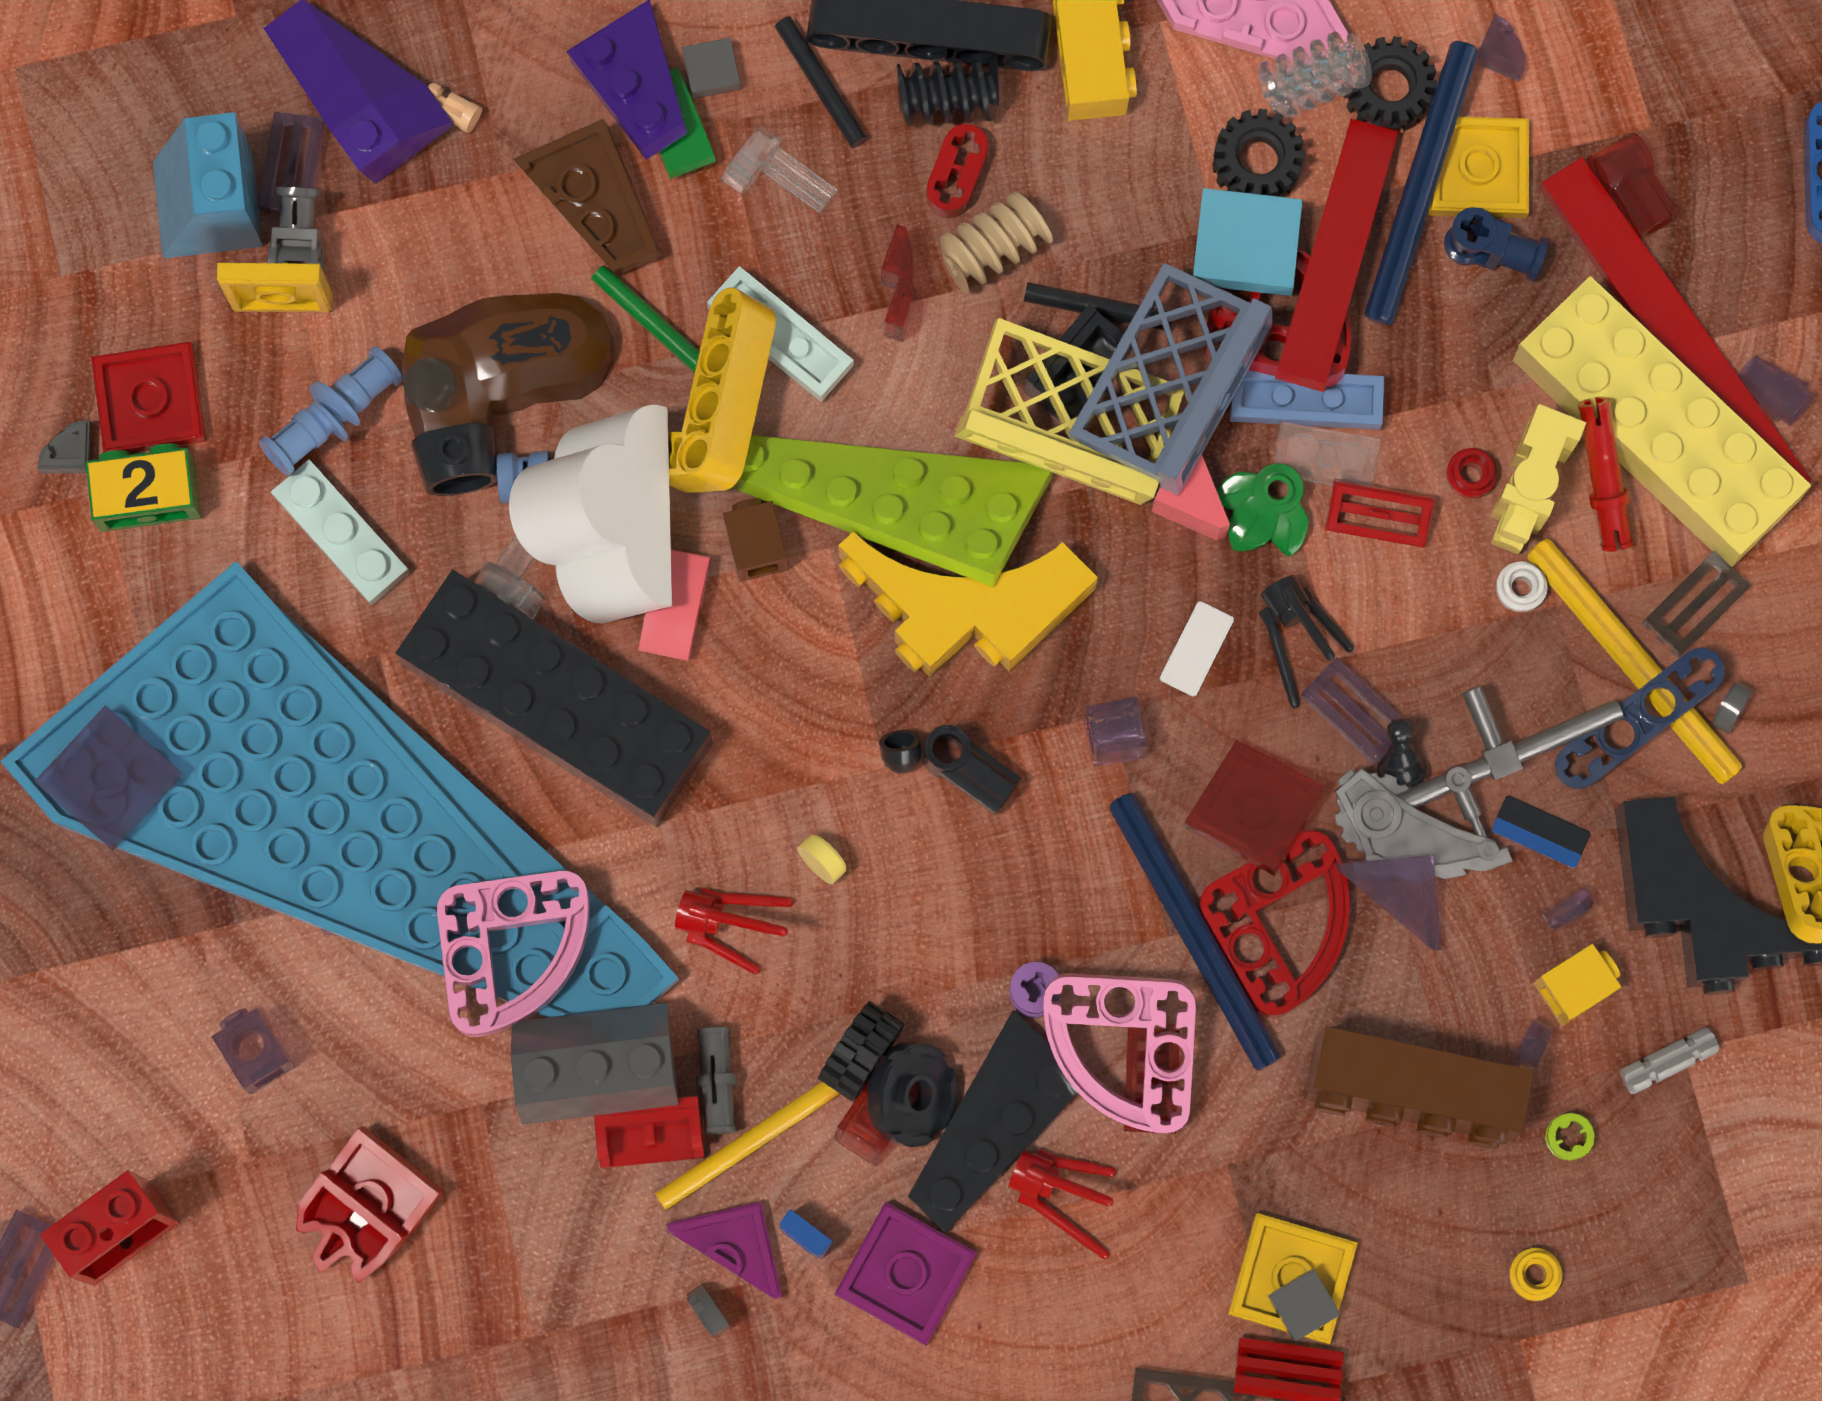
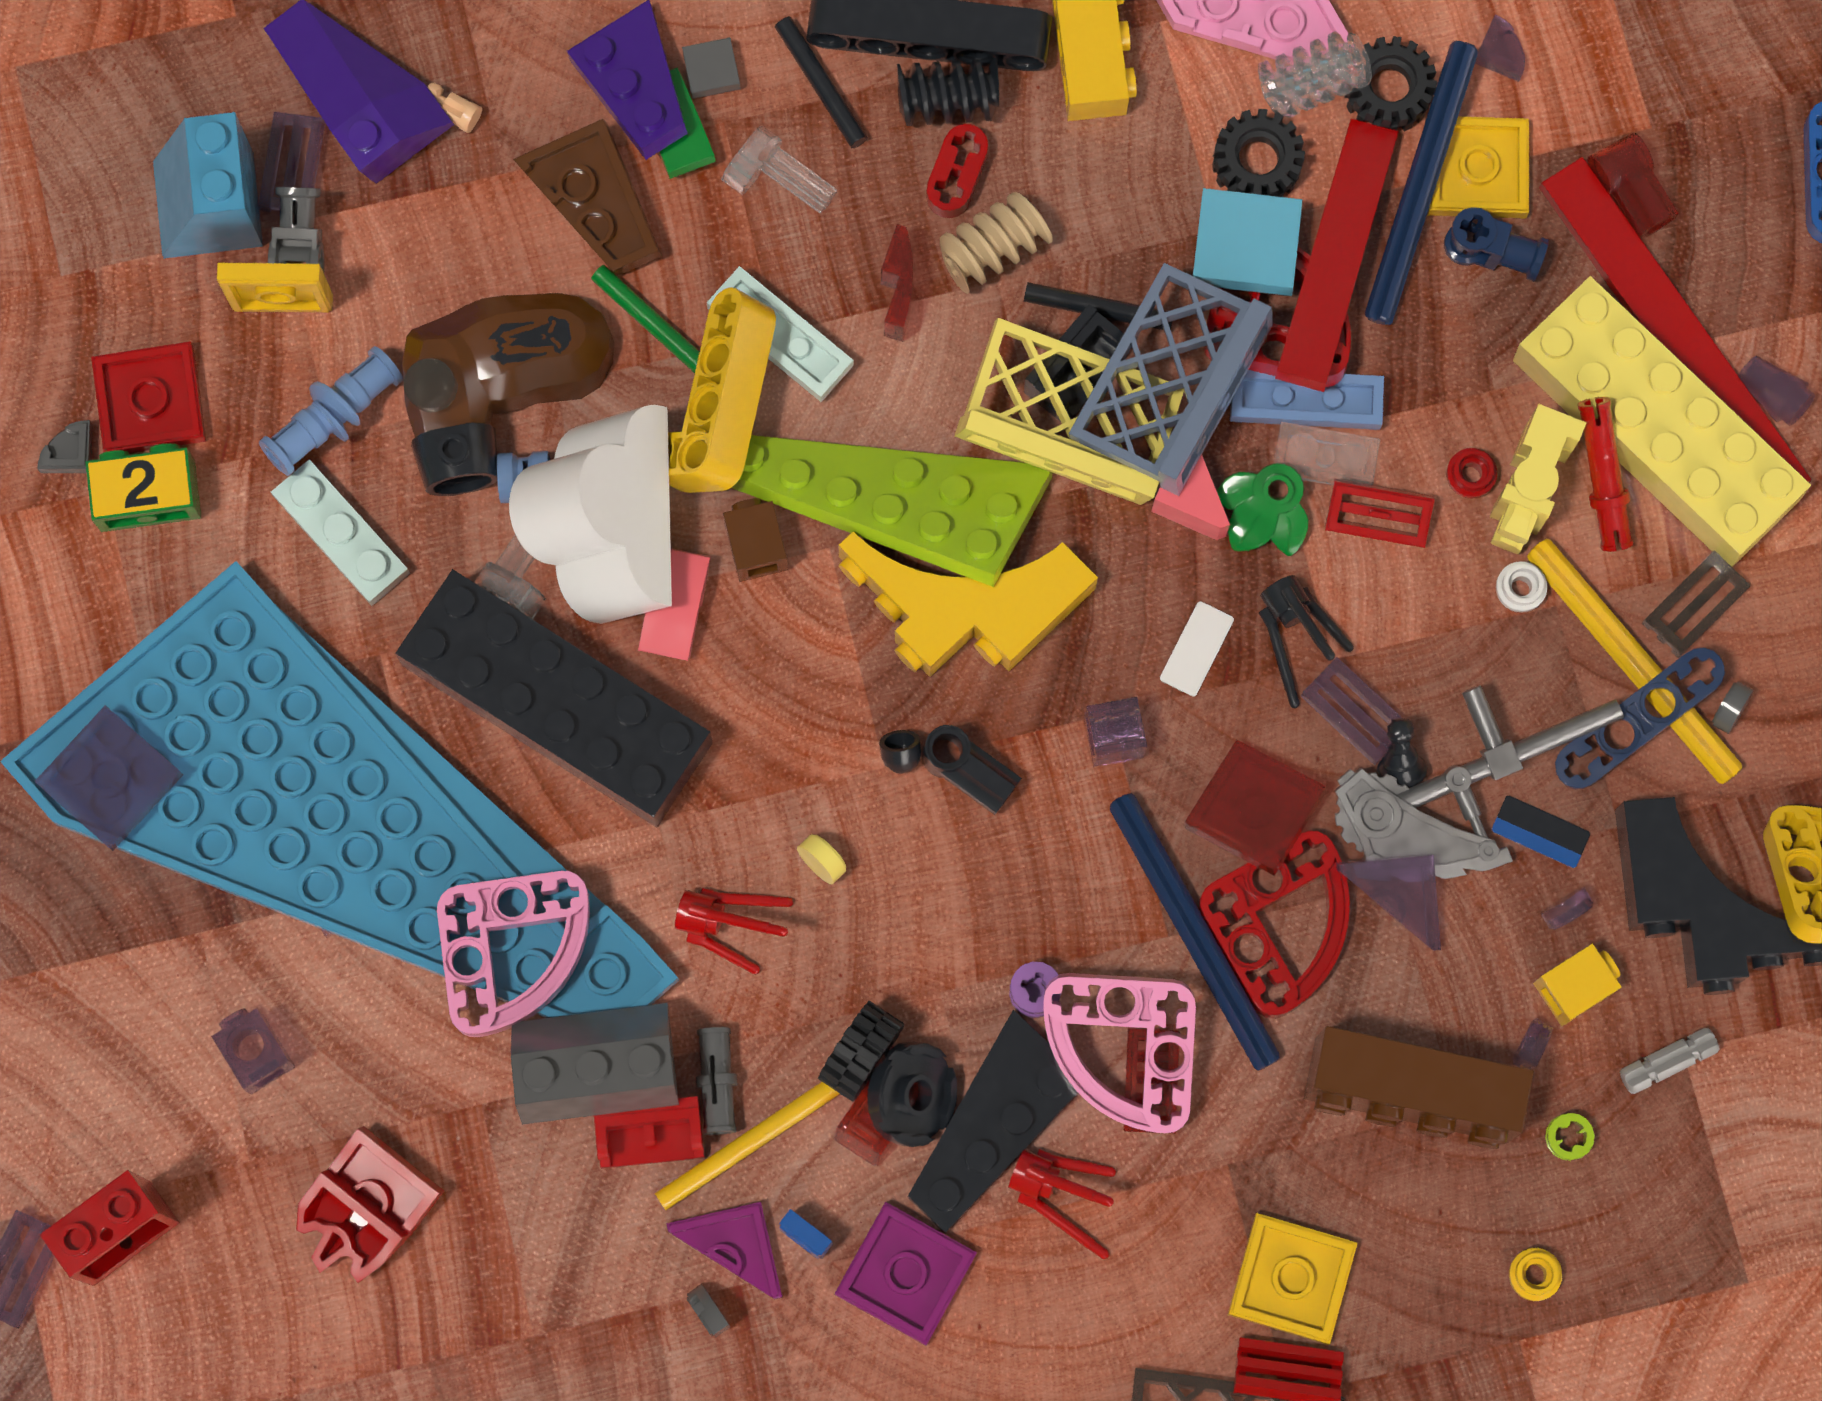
(1303, 1305): dark grey tile -> none

